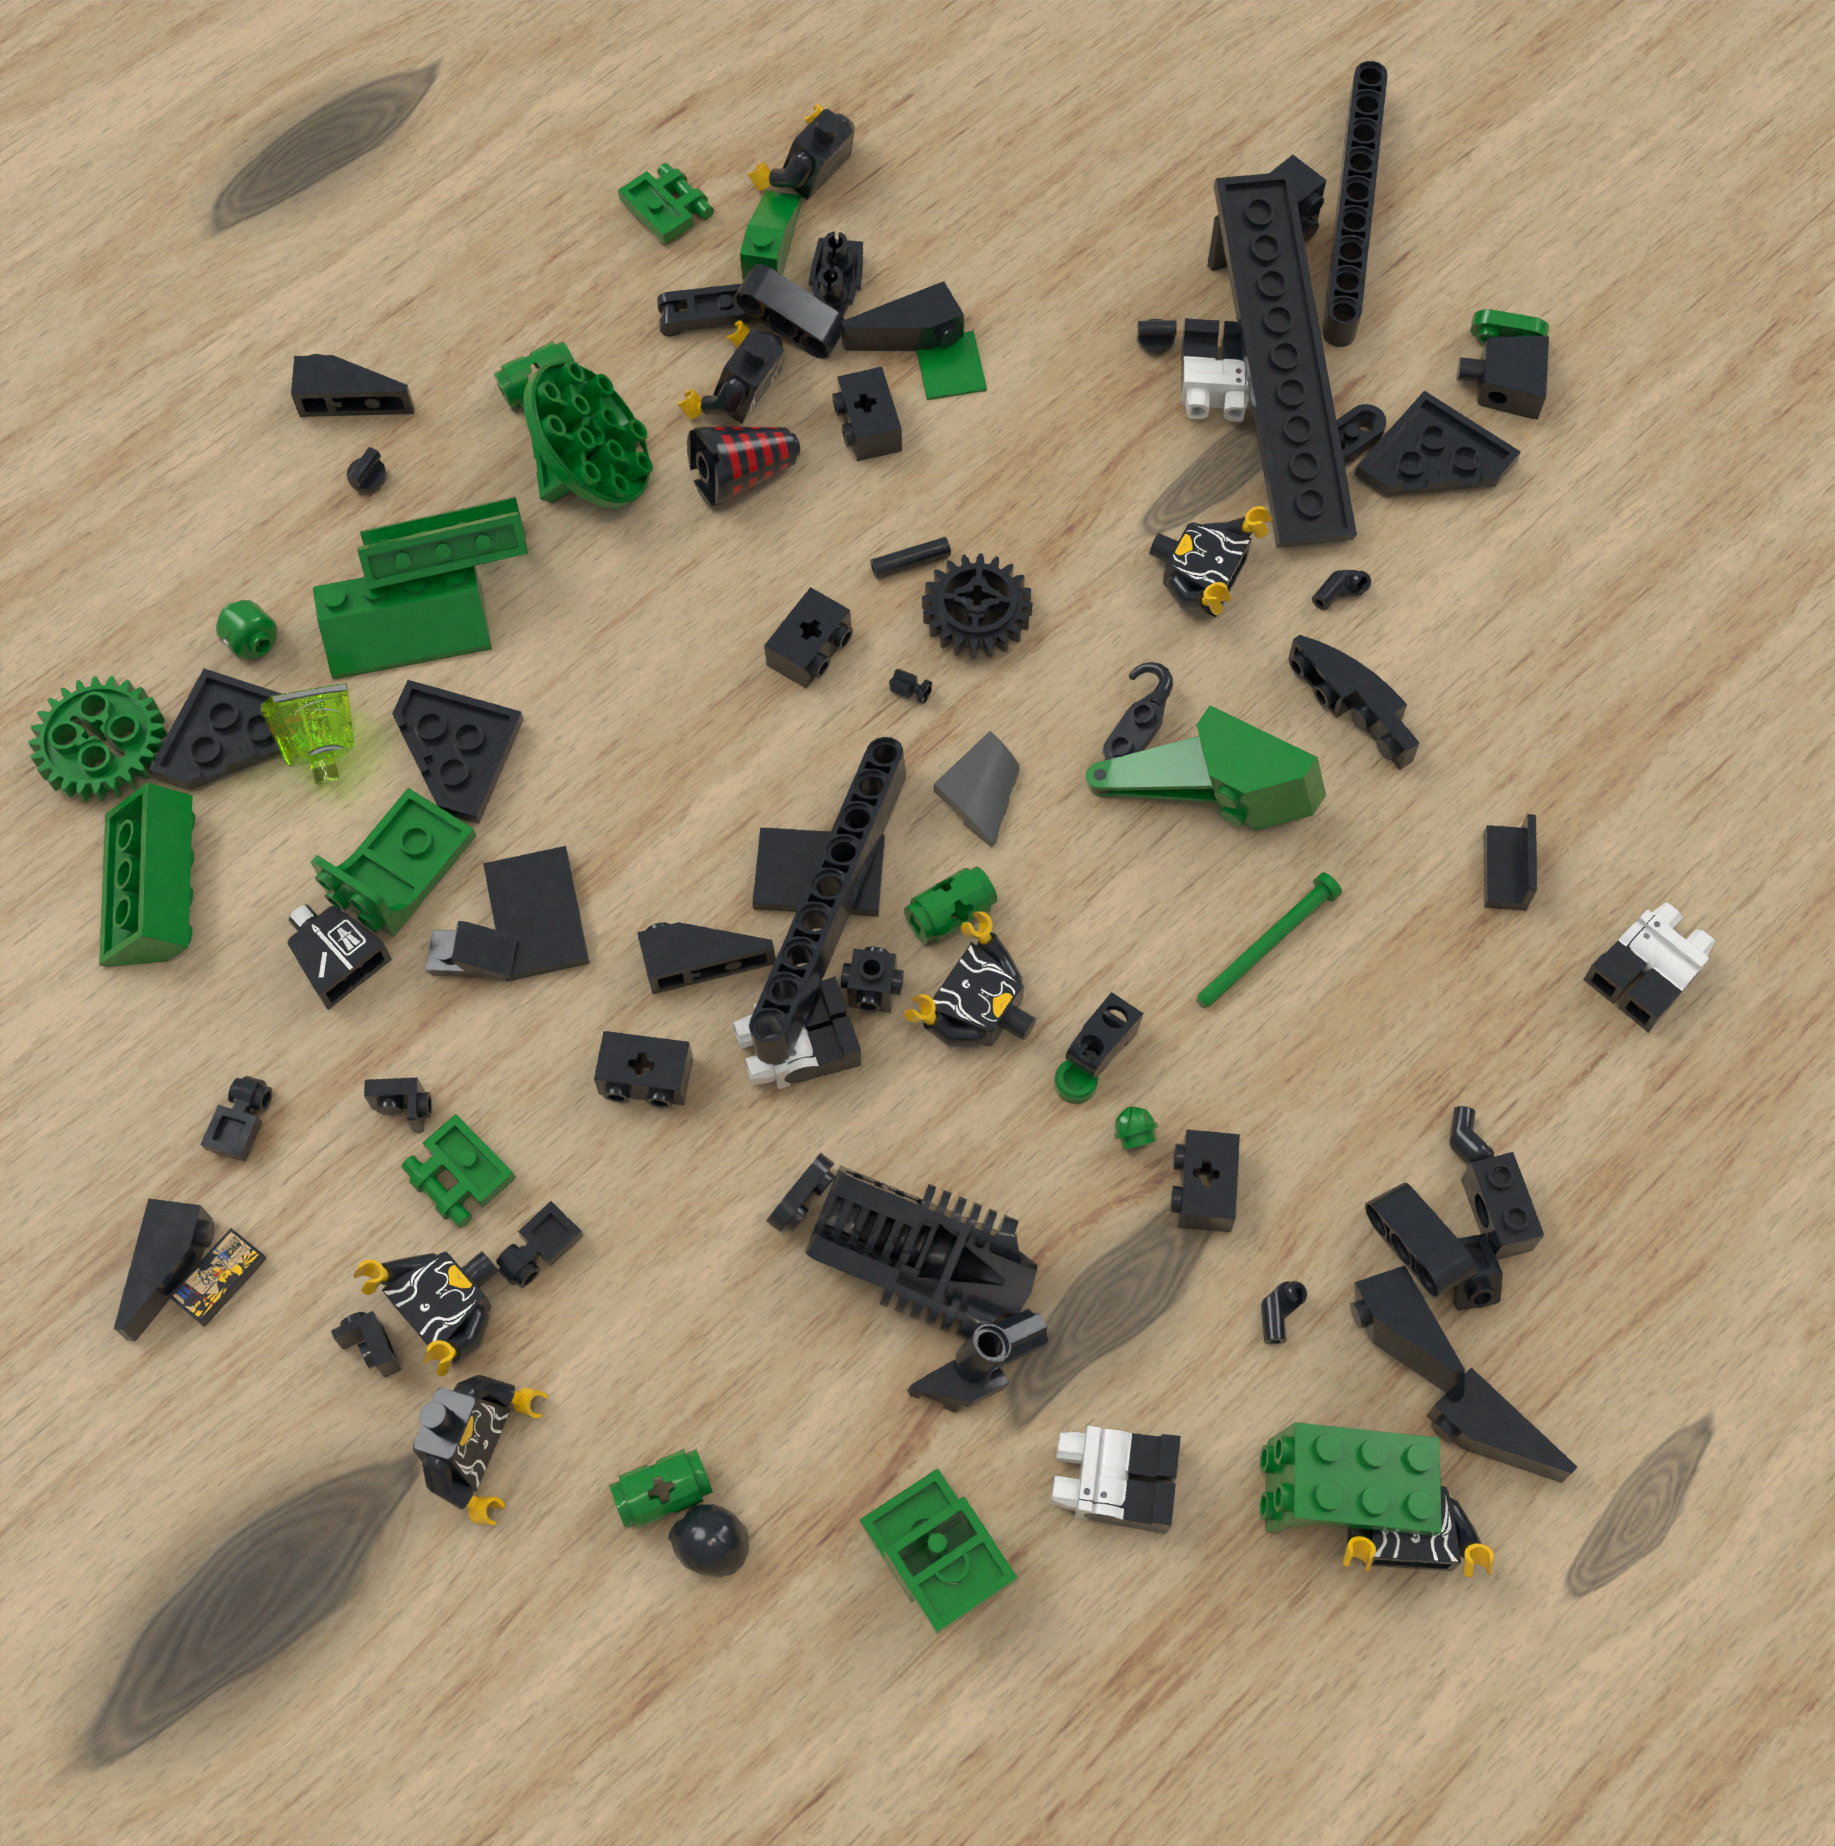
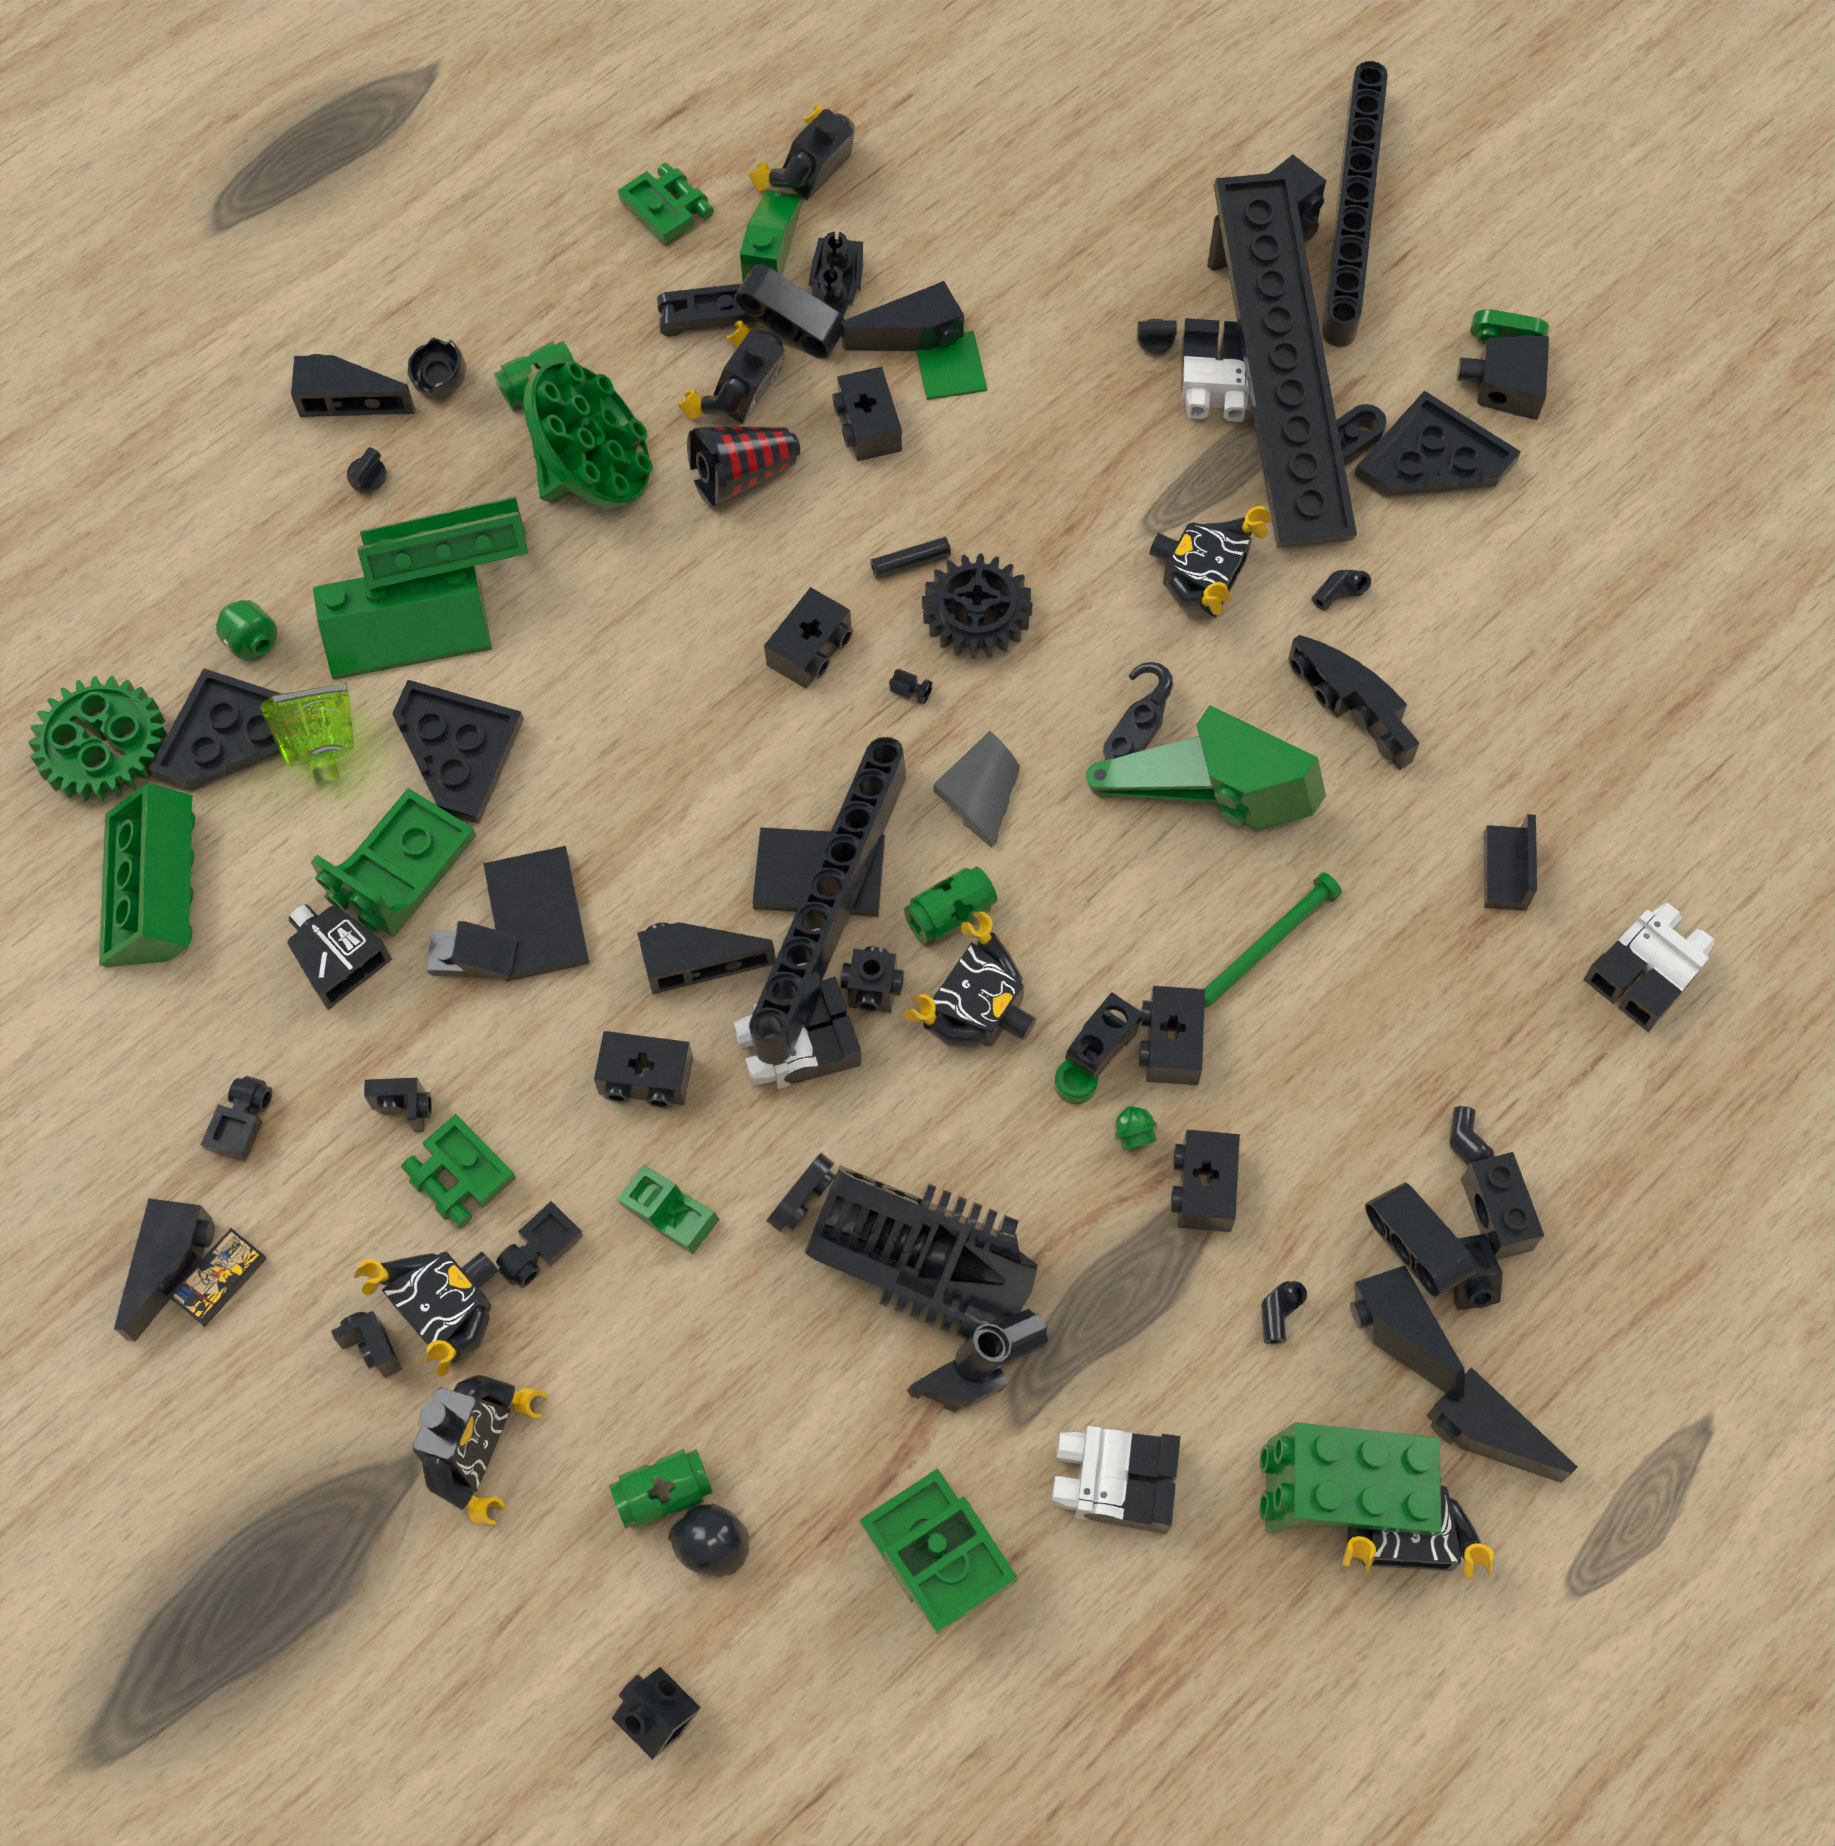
(437, 368): none -> black hair
(654, 1711): none -> black brick
(668, 1209): none -> green slope
(1176, 1011): none -> black brick

